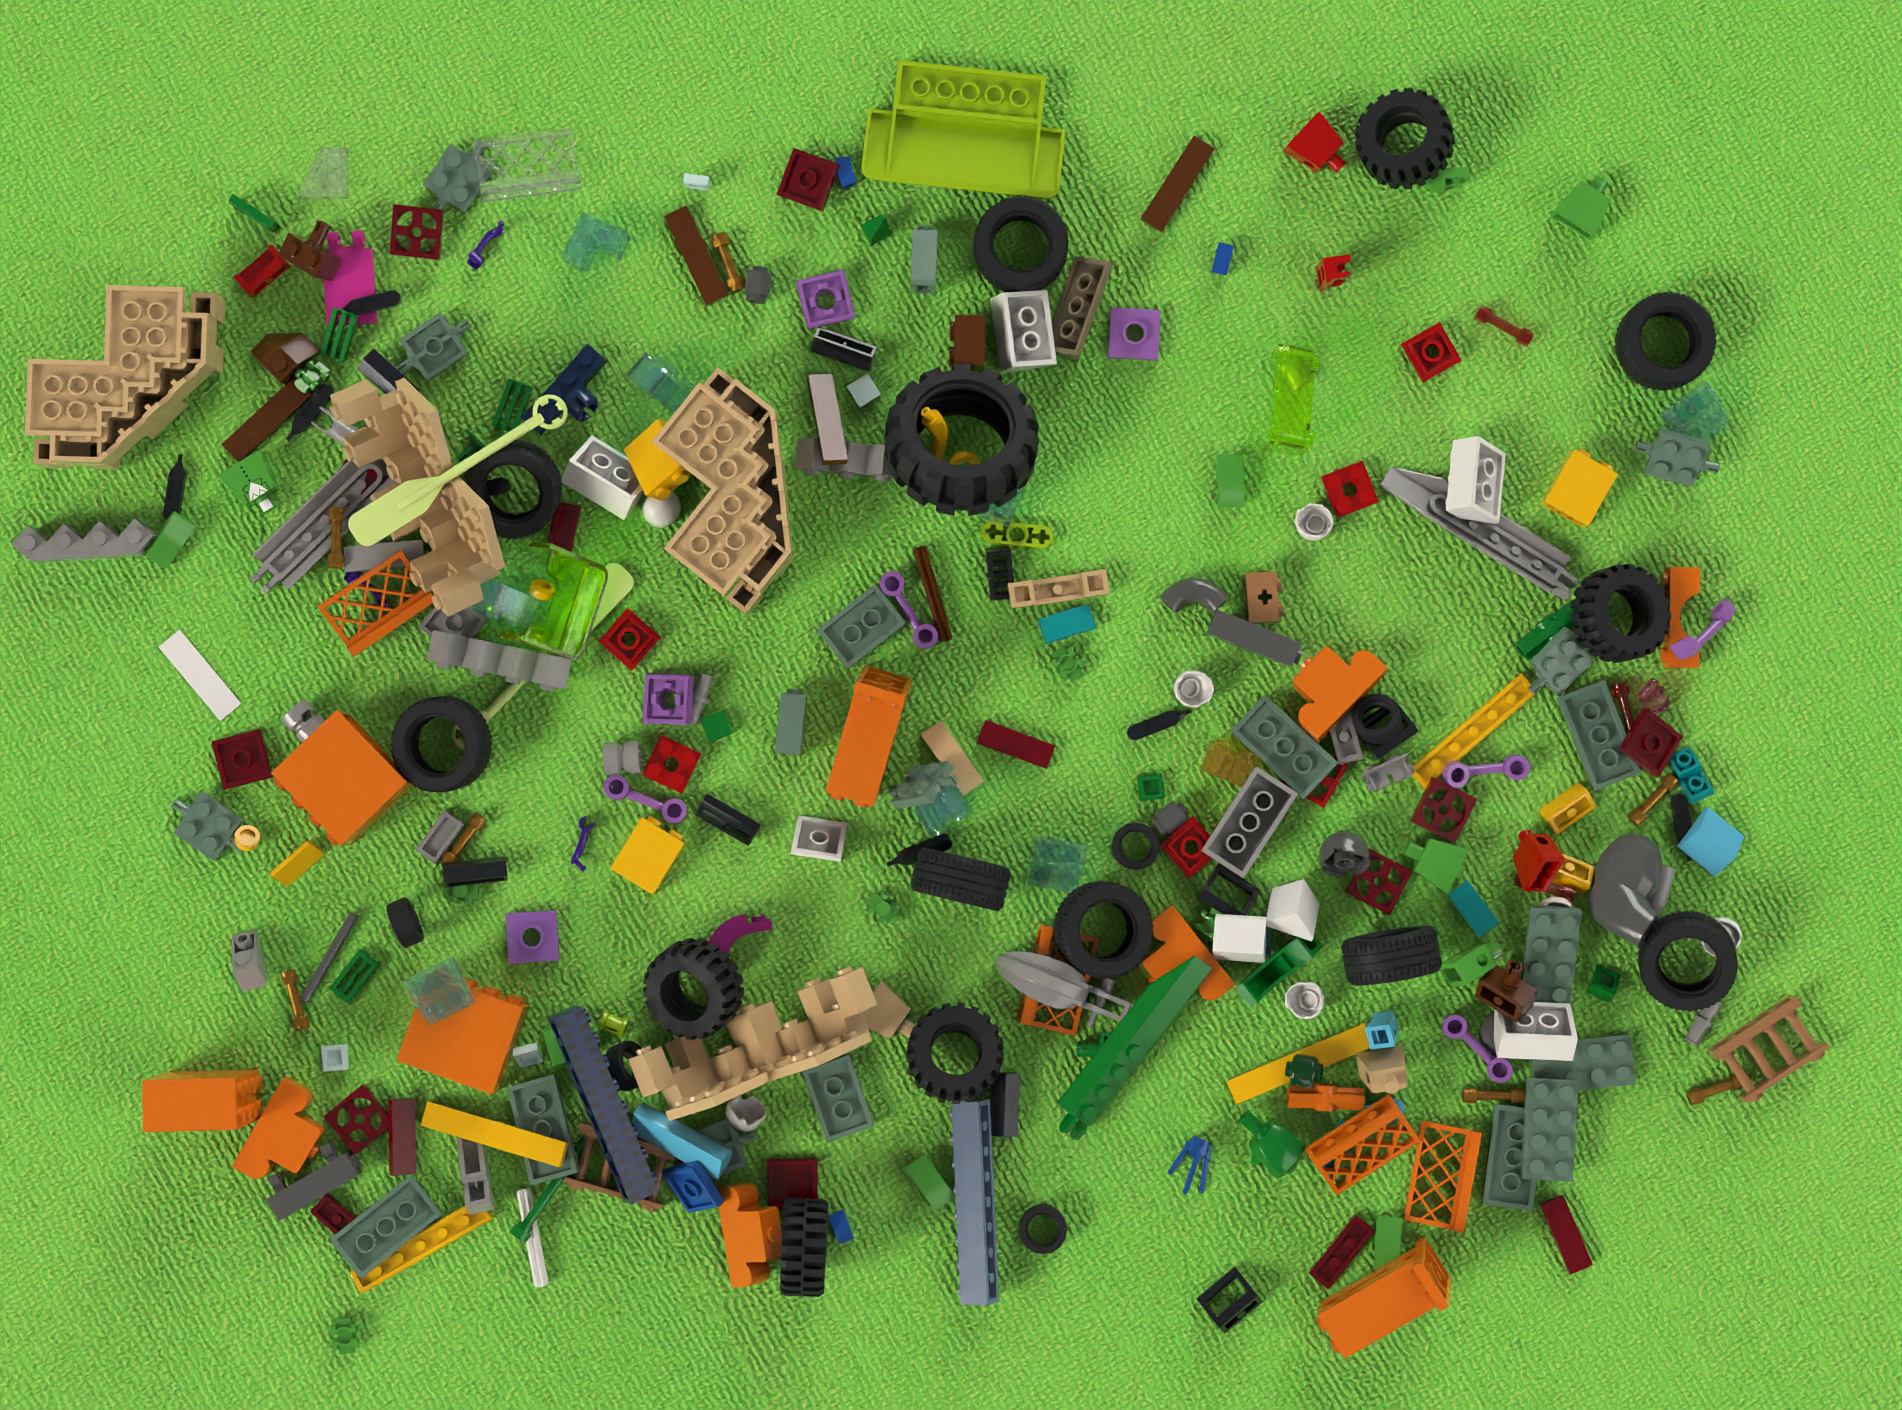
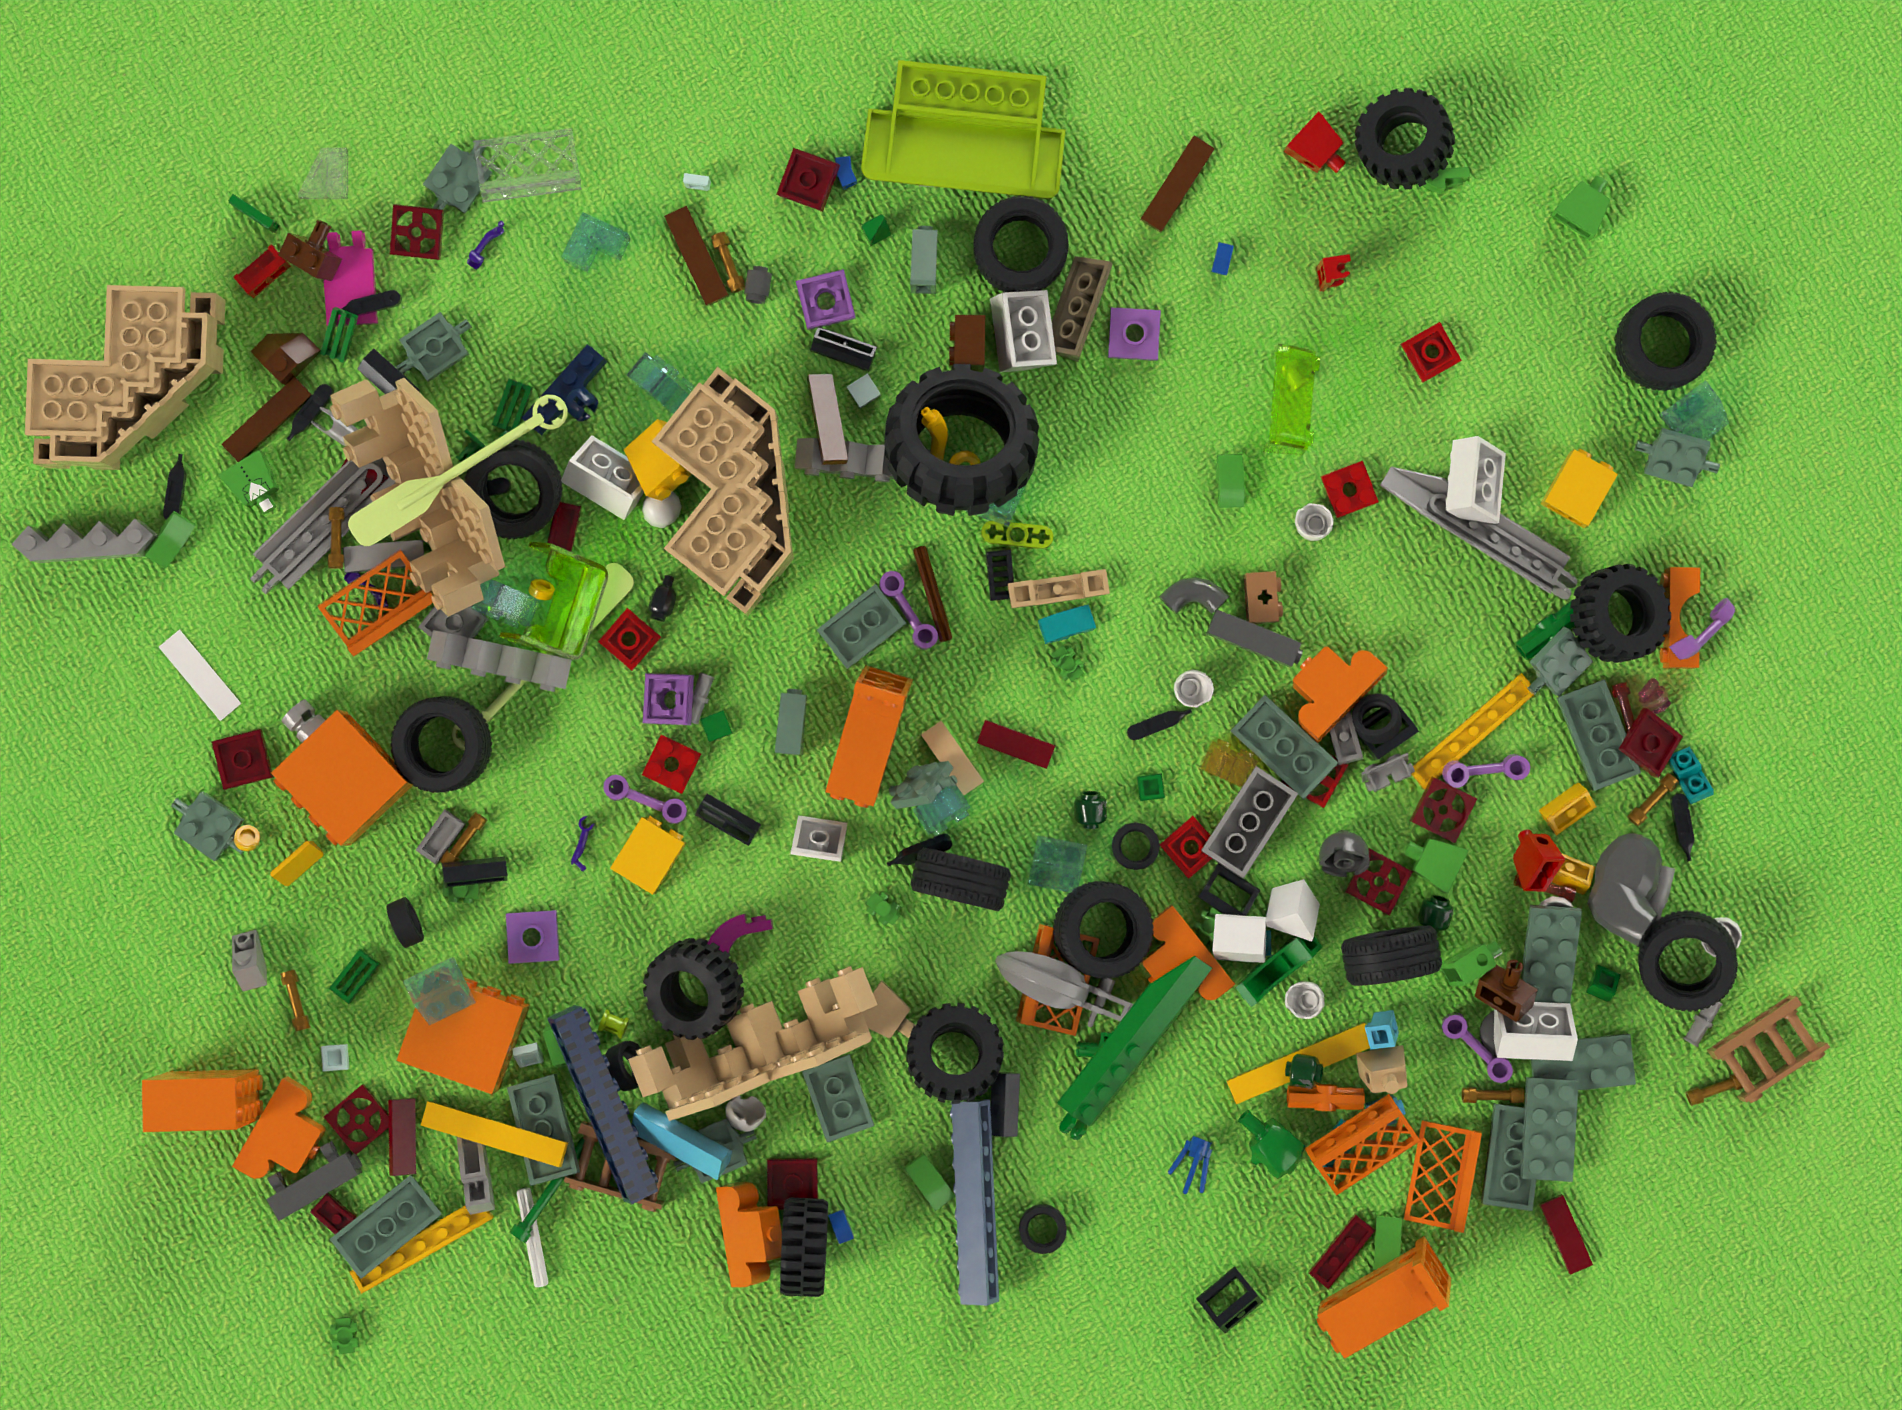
(311, 378): bright green piece -> none
(329, 956): dark grey bar -> none
(622, 757): light grey wheel -> none
(663, 600): none -> black plant
(693, 1186): blue tile -> none
(1090, 809): none -> dark green head
(1170, 818): dark grey brick -> none
(1436, 913): none -> dark green head
(1473, 909): teal slope -> none
(1523, 336): clear red bar -> none
(1711, 842): medium azure slope -> none

